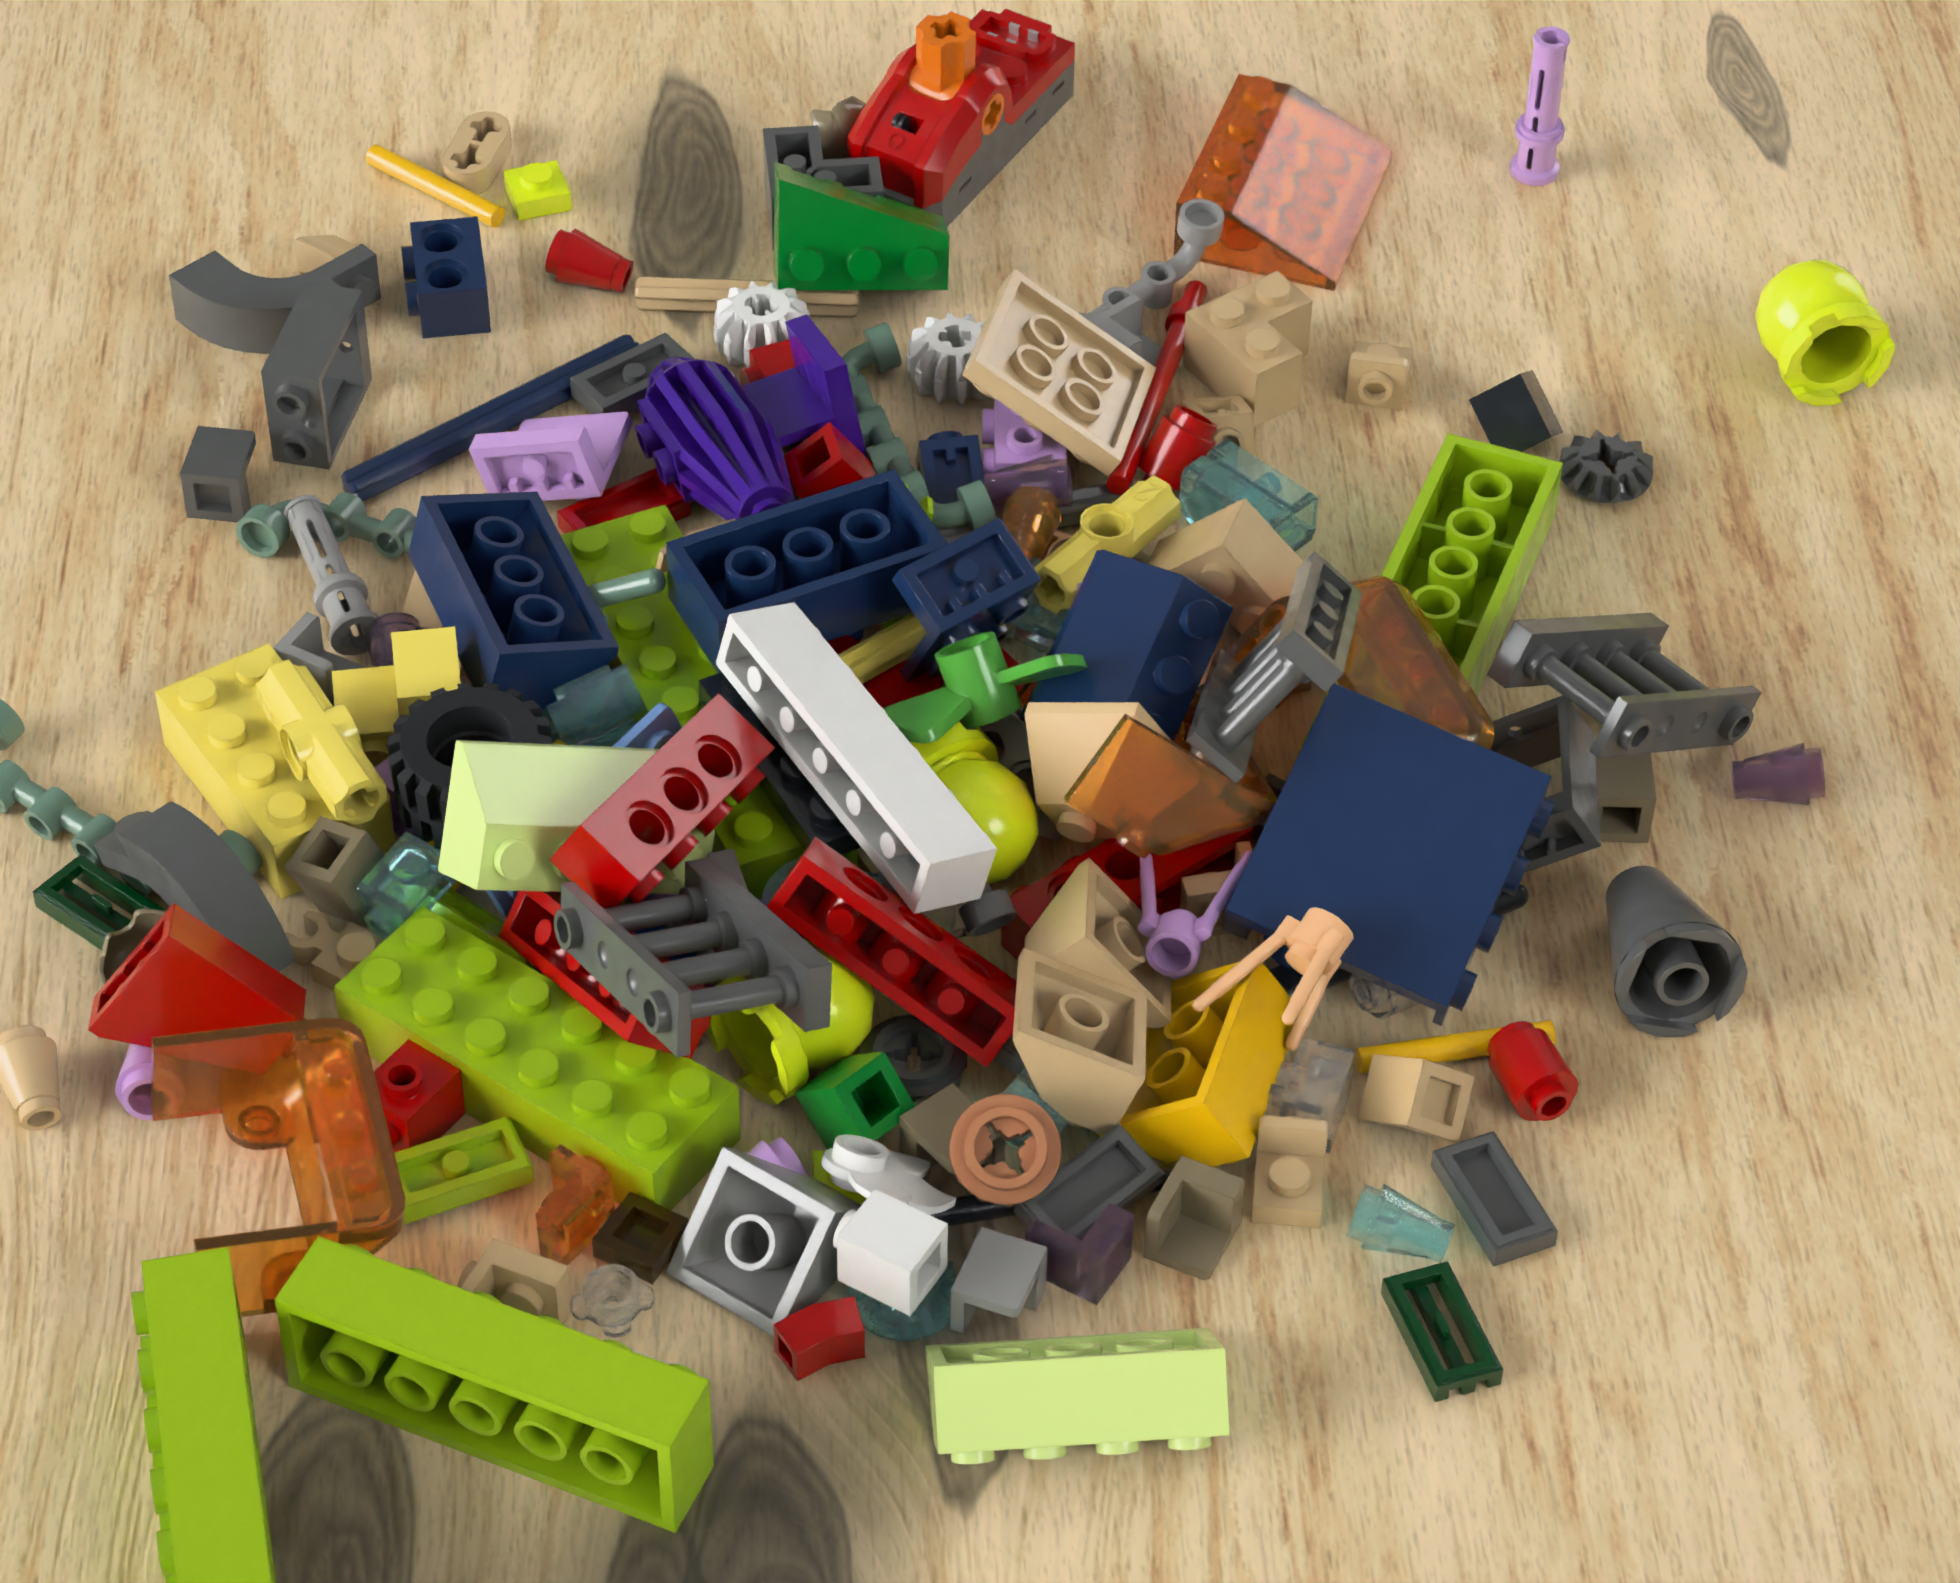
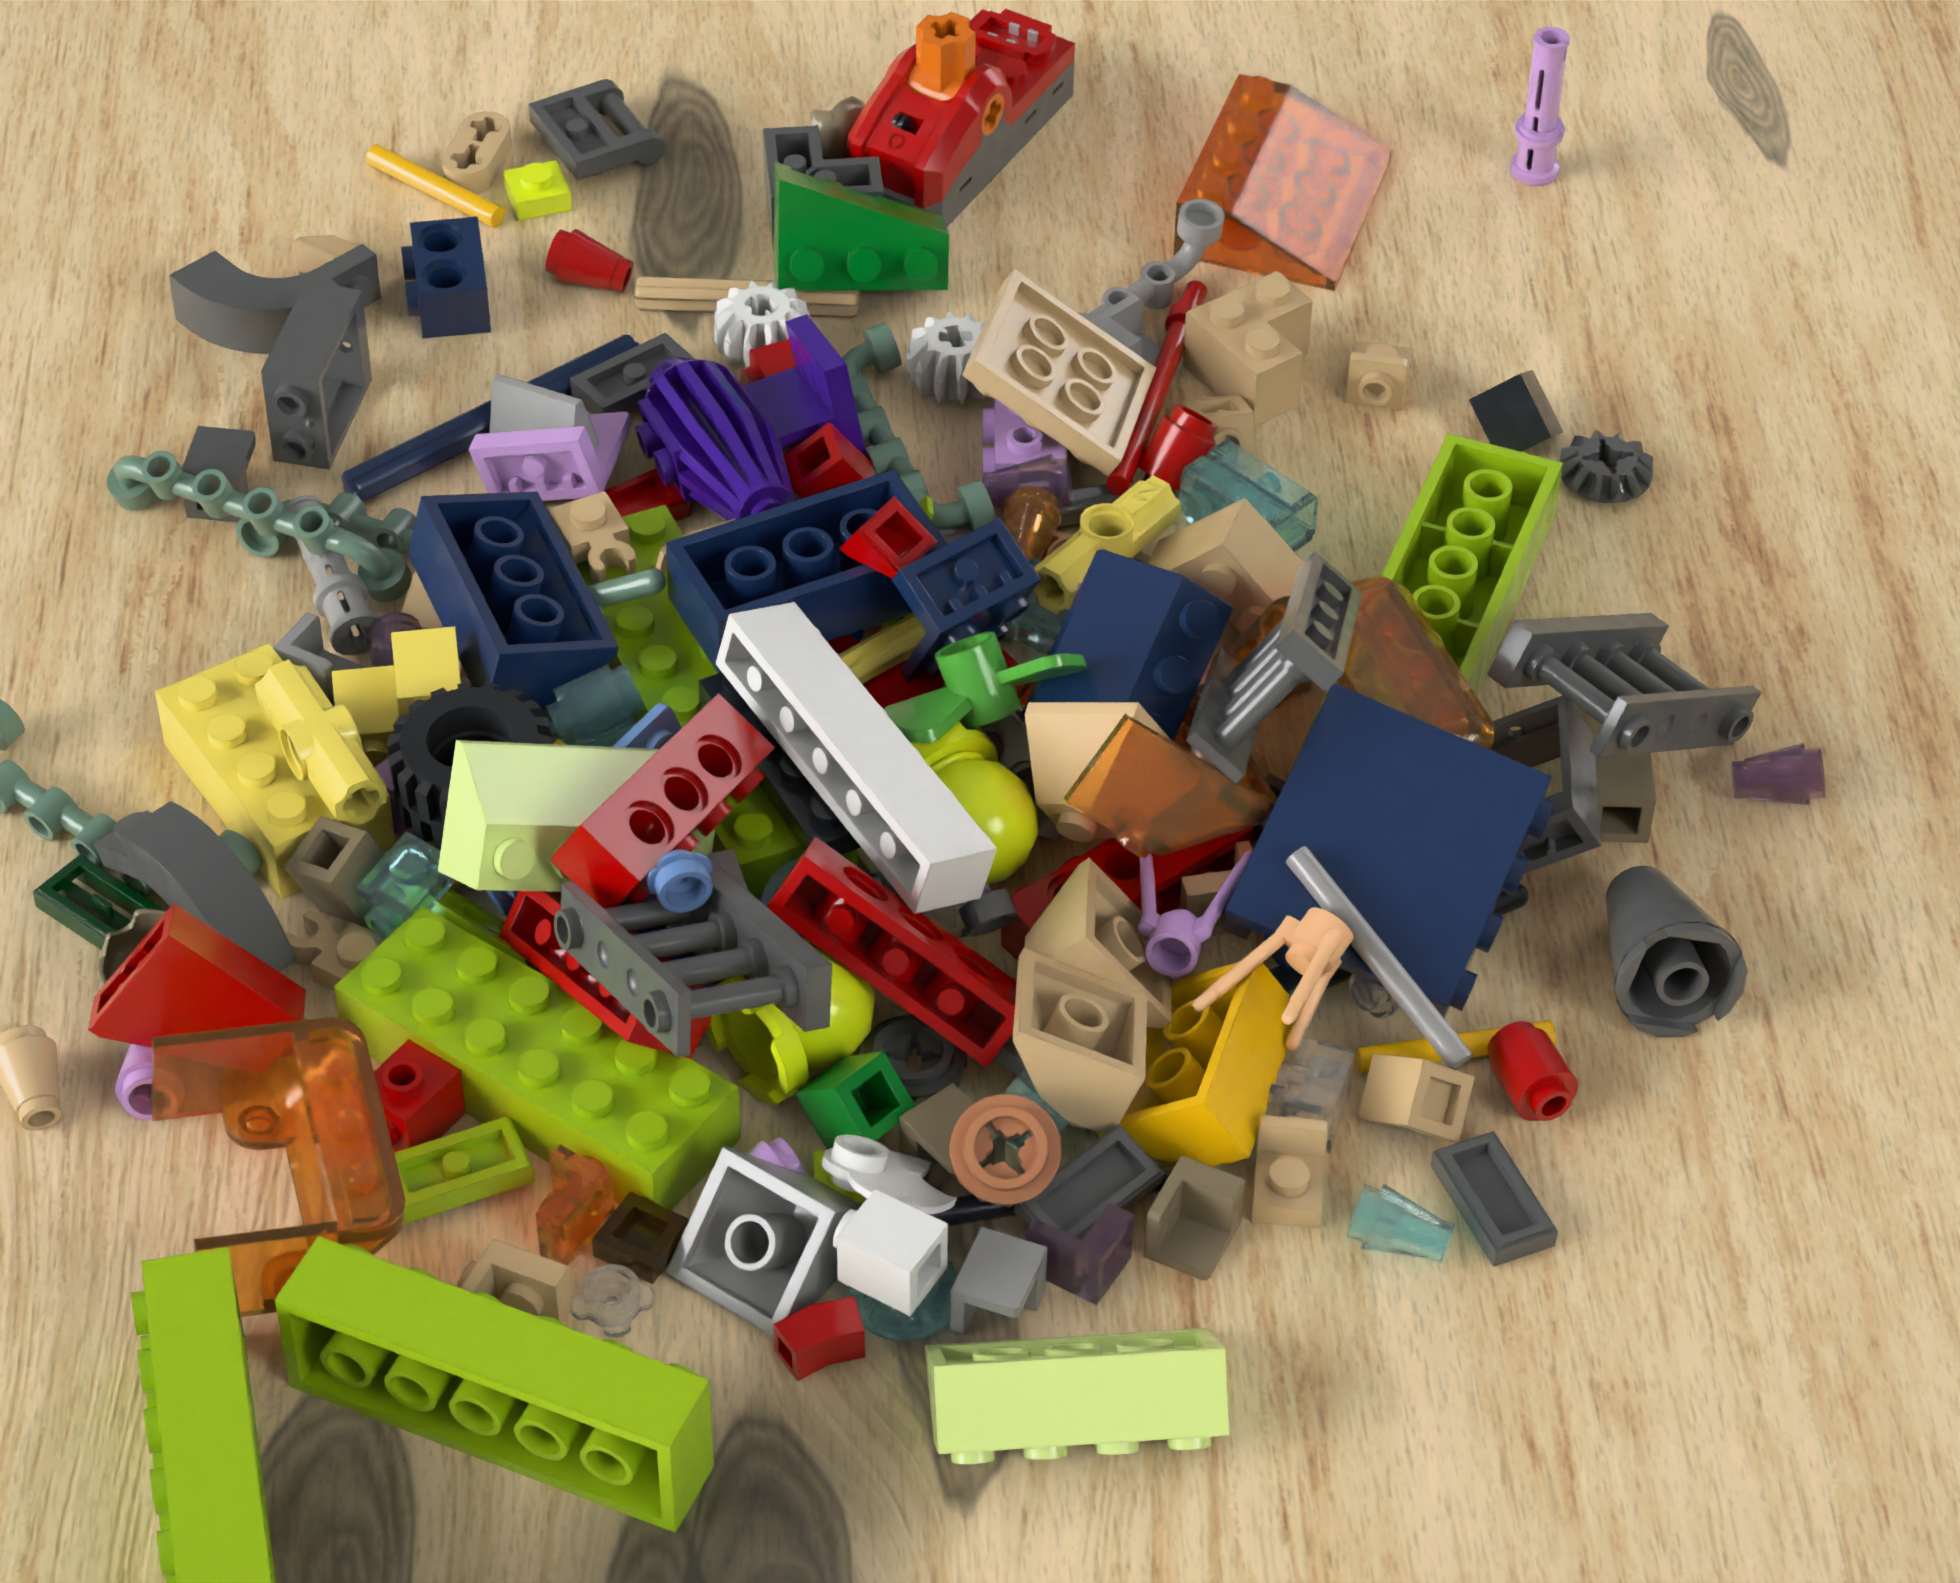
(139, 481): none -> sand green bar
(530, 407): none -> light grey slope
(582, 137): none -> dark grey plate
(596, 534): none -> tan plate
(681, 880): none -> medium blue plate
(889, 540): none -> red slope
(949, 462): dark blue bracket -> none
(1380, 959): none -> light grey bar
(1460, 1374): dark green tile -> none
(1822, 331): neon yellow tile -> none

